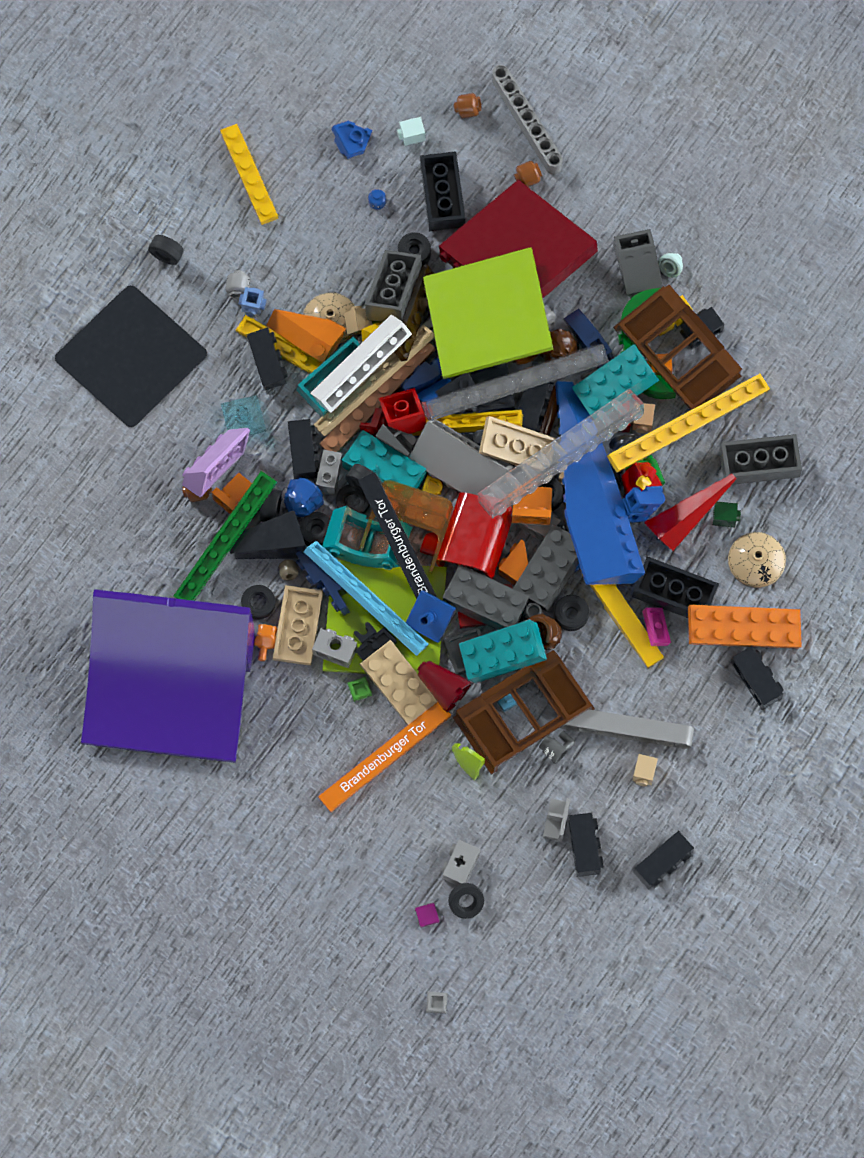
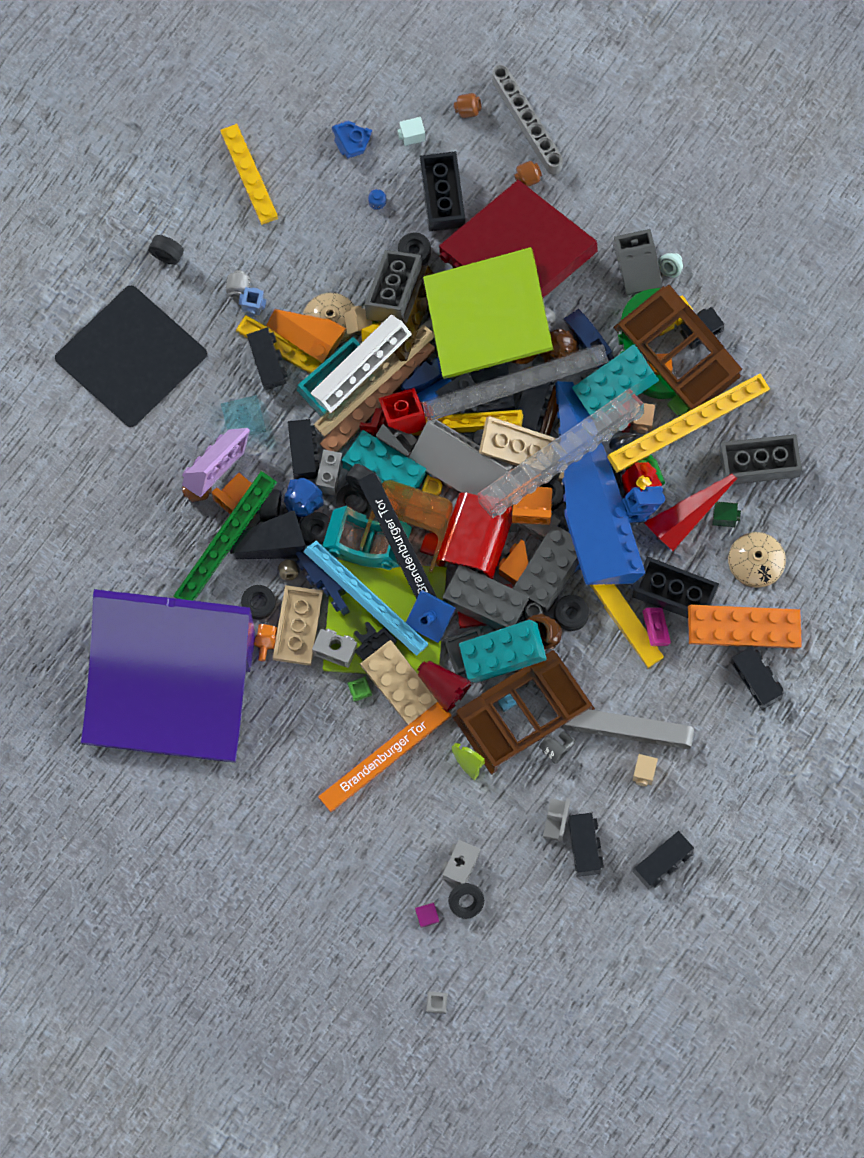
(677, 406): none -> bright green tile

